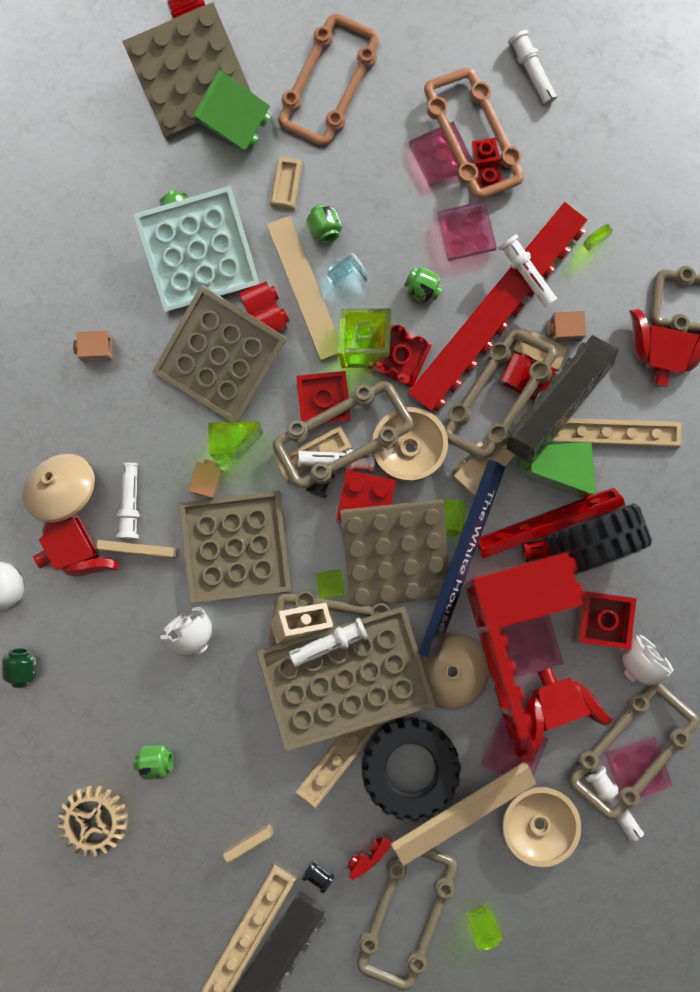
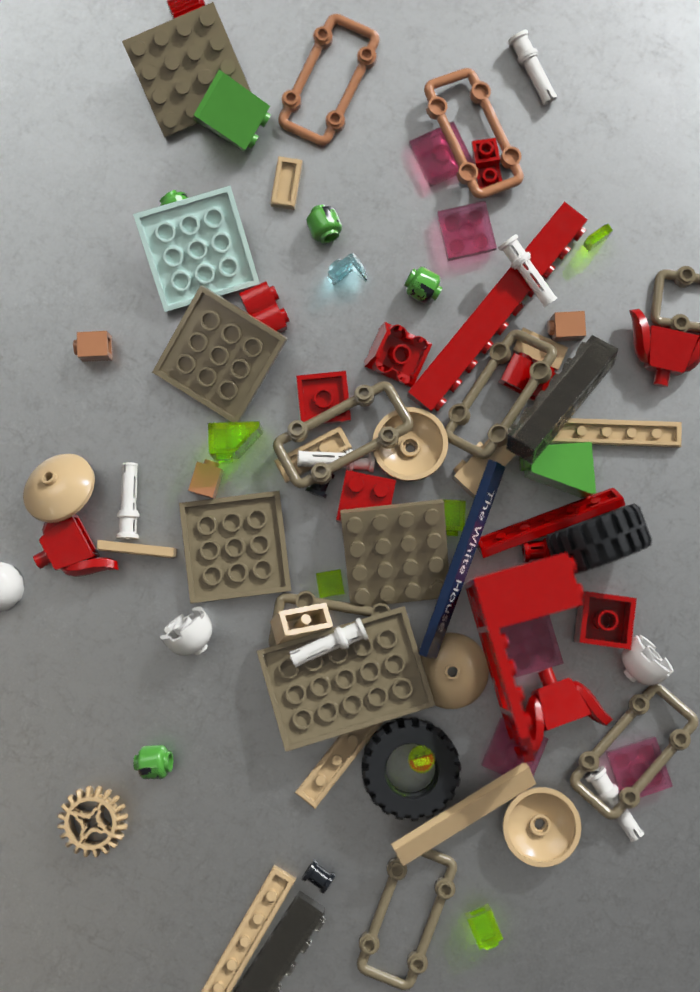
(19, 667): dark green head -> none
(248, 843): tan tile -> none
(304, 287): tan tile -> none
(364, 336): clear neon green slope -> none
(364, 862): red slope -> none
(421, 759): none -> clear neon green tile

